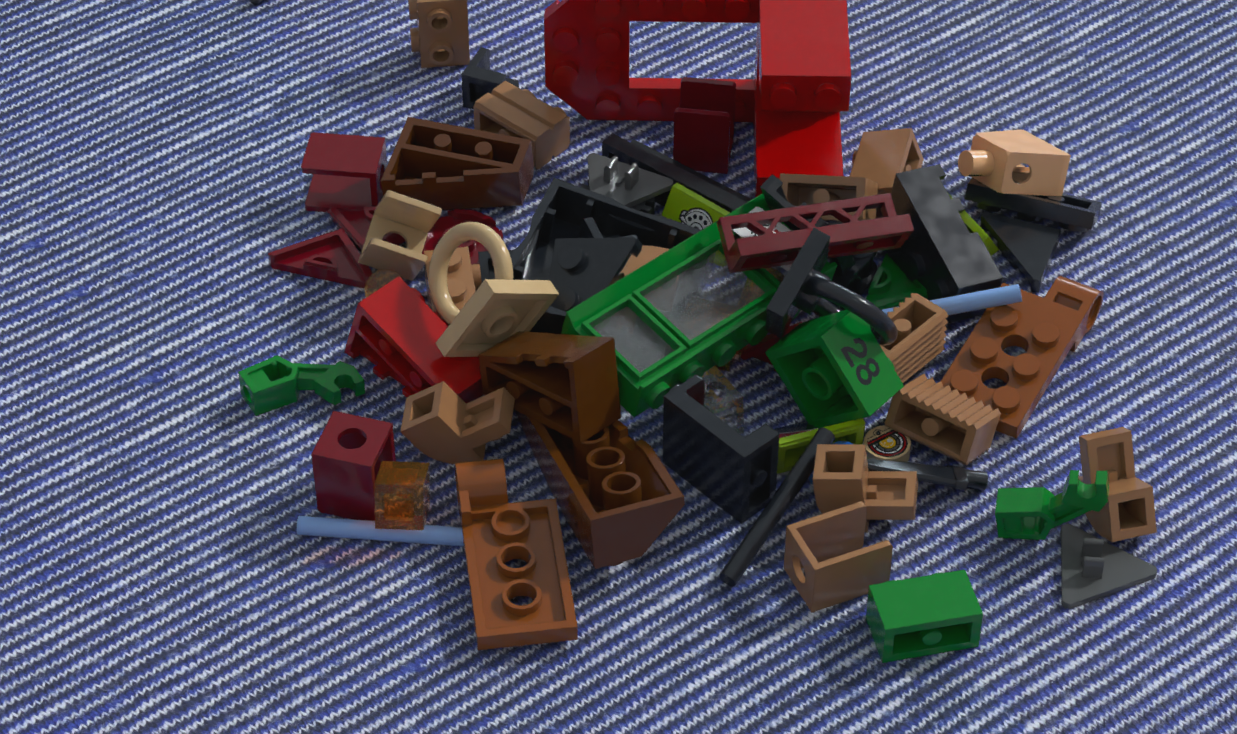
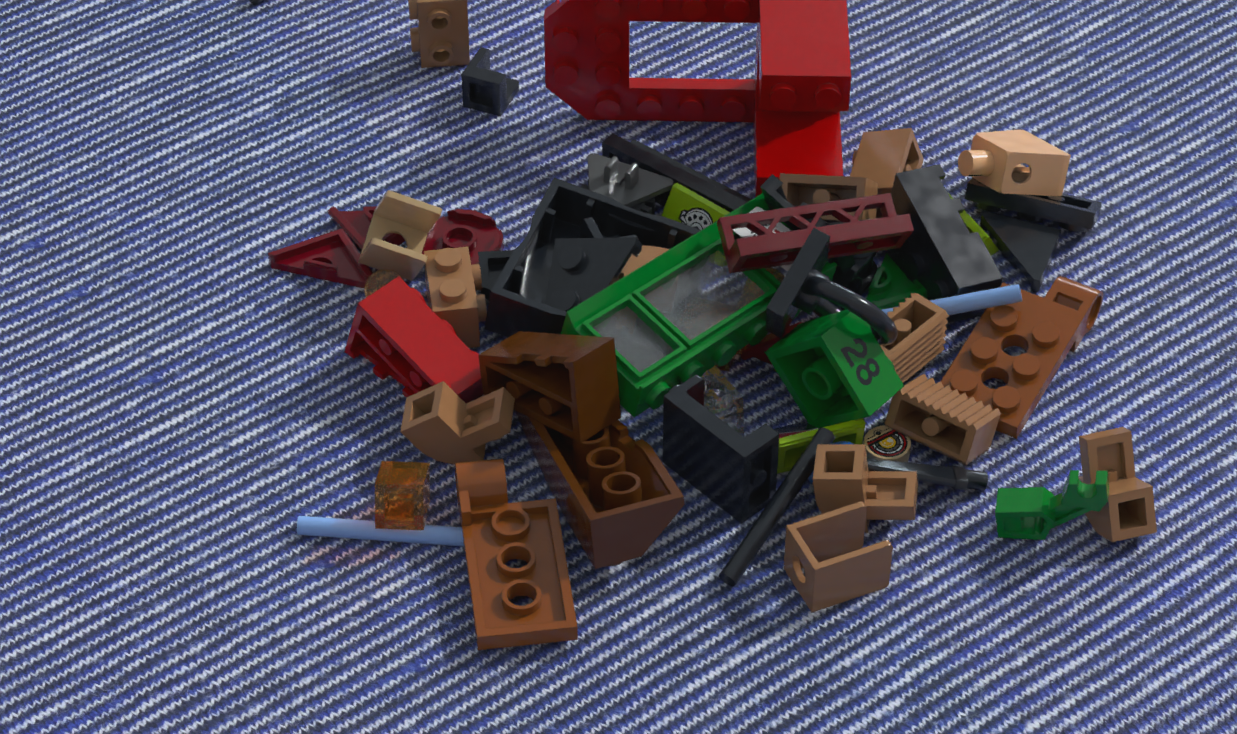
(279, 382): green piece -> none
(344, 171): dark red piece -> none
(348, 464): dark red piece -> none
(459, 166): reddish brown wedge -> none
(498, 305): tan tile -> none
(524, 116): medium nougat brick -> none
(705, 124): dark red piece -> none
(923, 615): green brick -> none
(1096, 568): dark grey piece -> none

